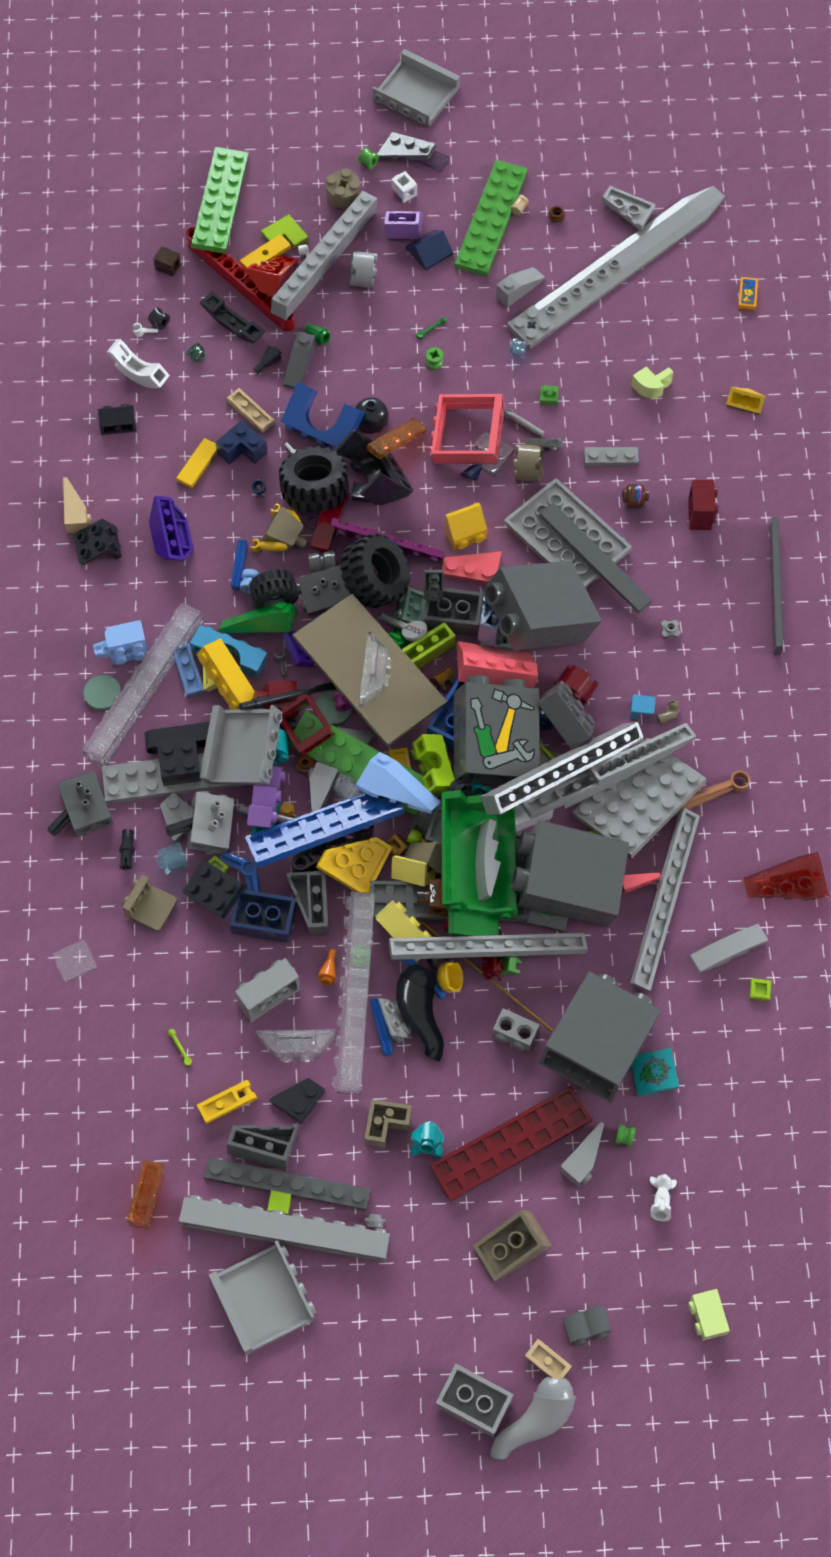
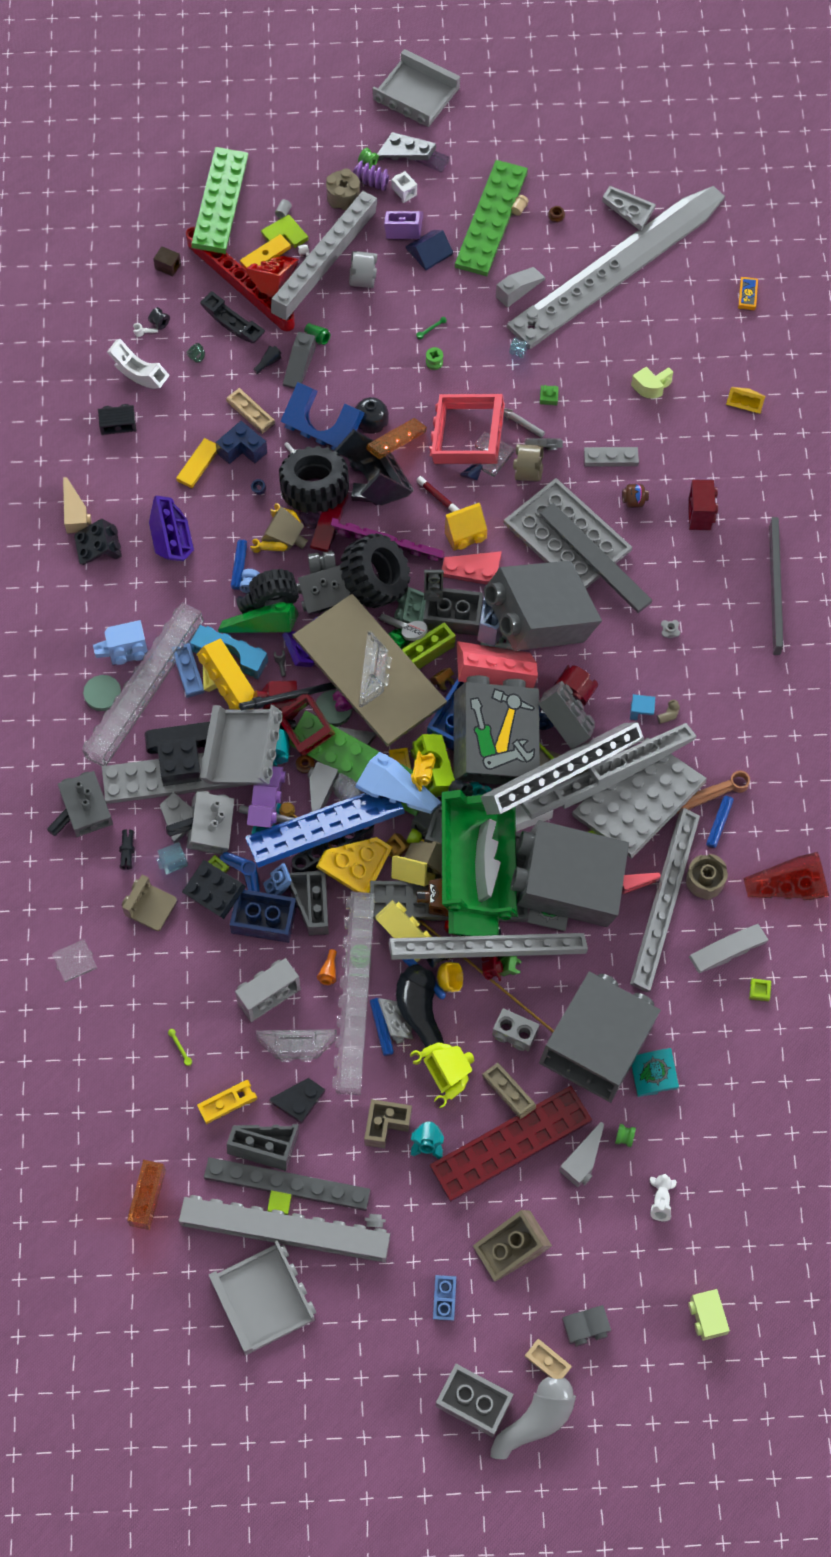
(245, 603): none -> black wheel
(279, 881): none -> medium blue slope
(283, 208): none -> light grey hinge
(370, 176): none -> medium lavender piece
(423, 770): none -> yellow hinge
(440, 497): none -> dark red bar
(444, 1297): none -> medium blue slope
(448, 1068): none -> neon yellow torso
(509, 1090): none -> dark tan tile
(704, 886): none -> dark tan brick
(719, 822): none -> blue axle

